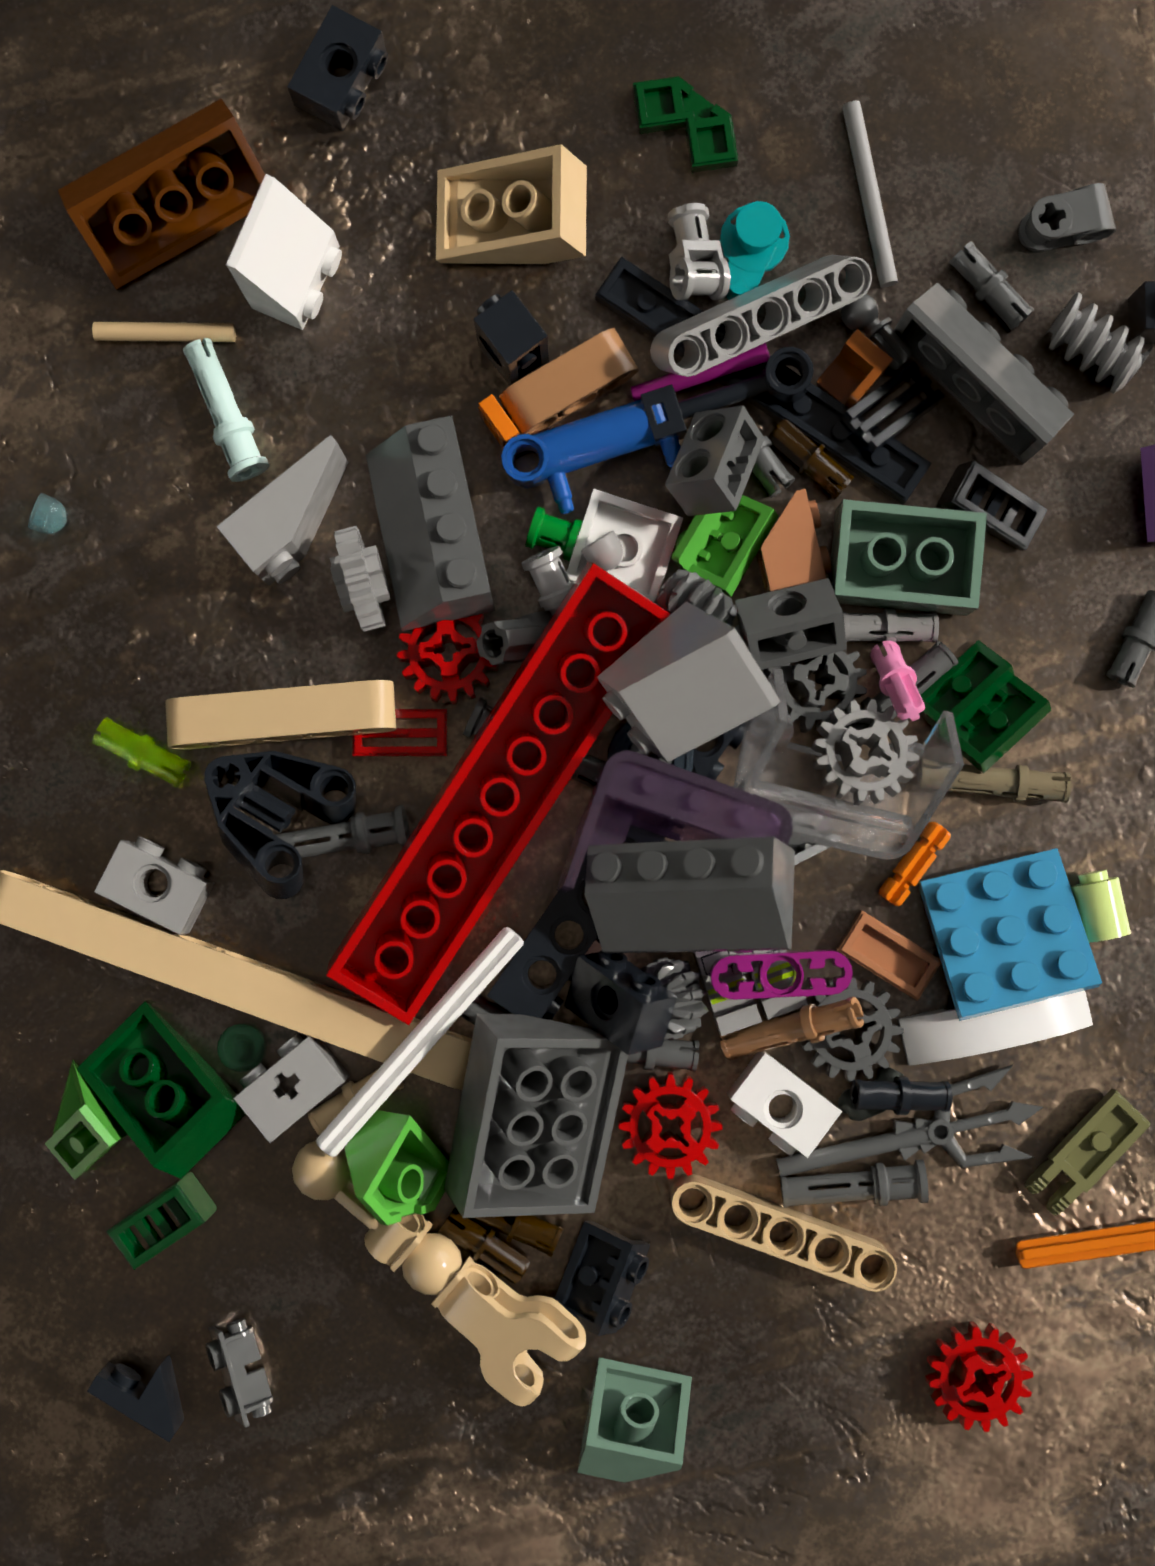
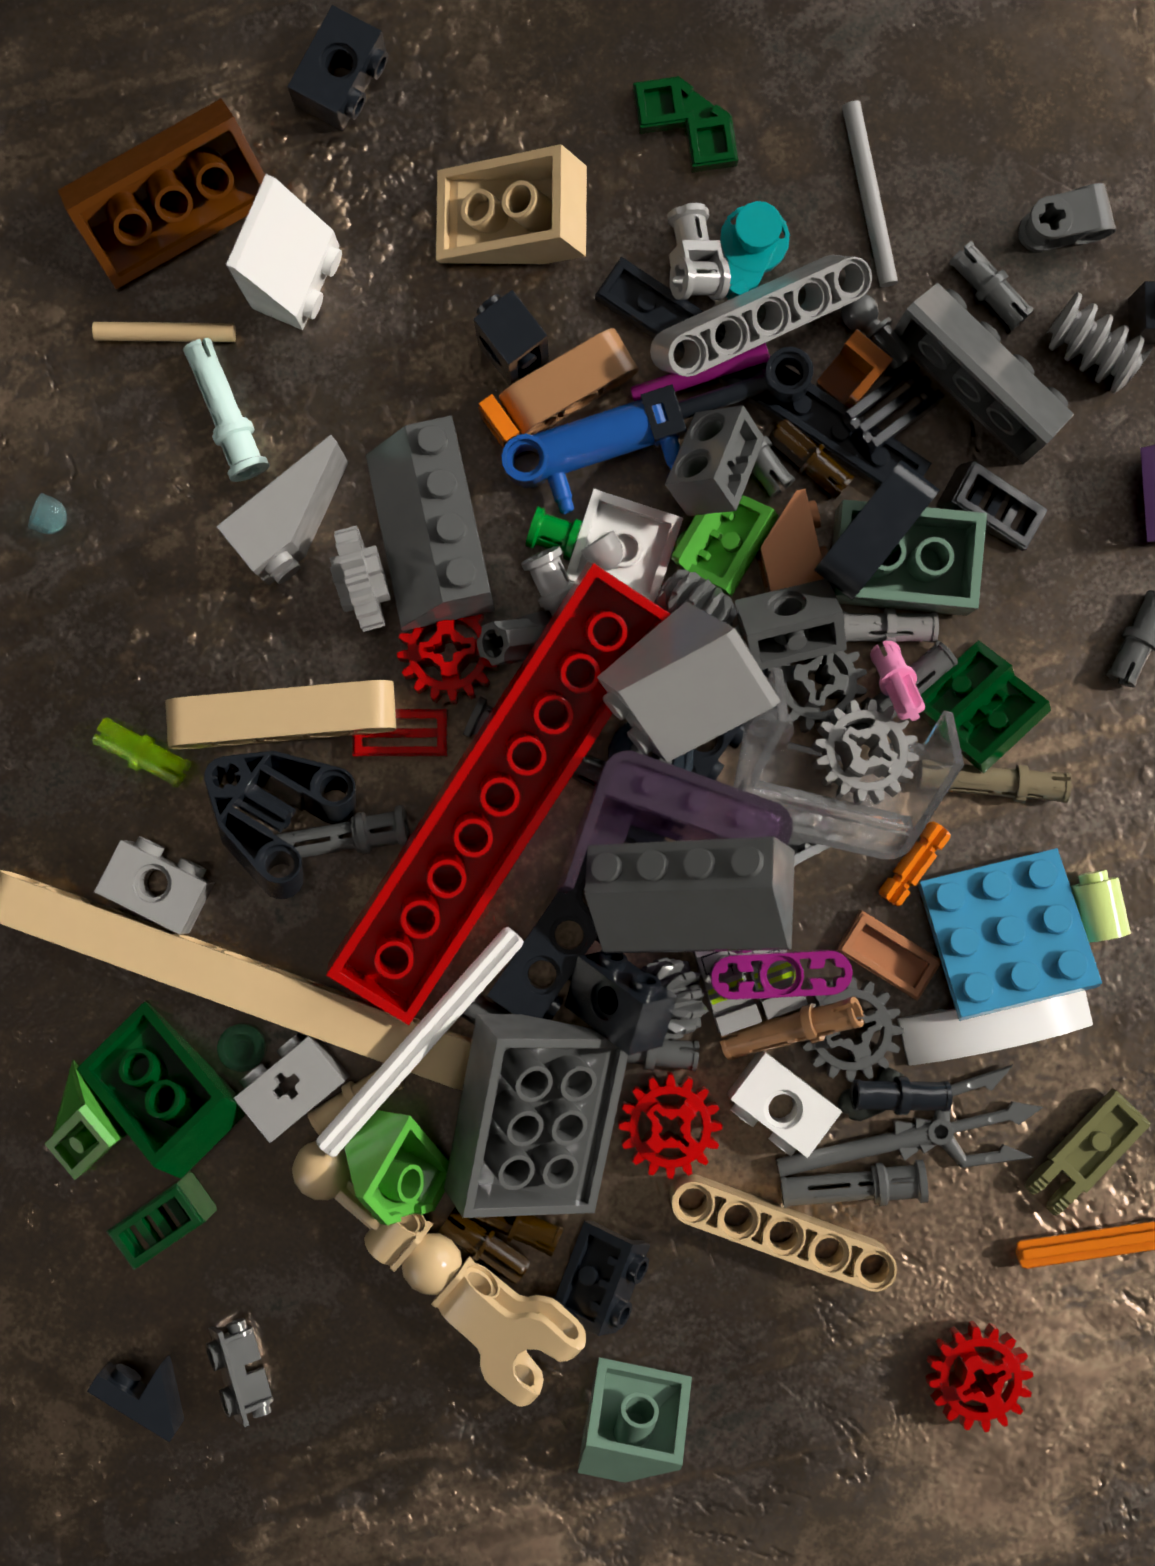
(876, 530): none -> black beam

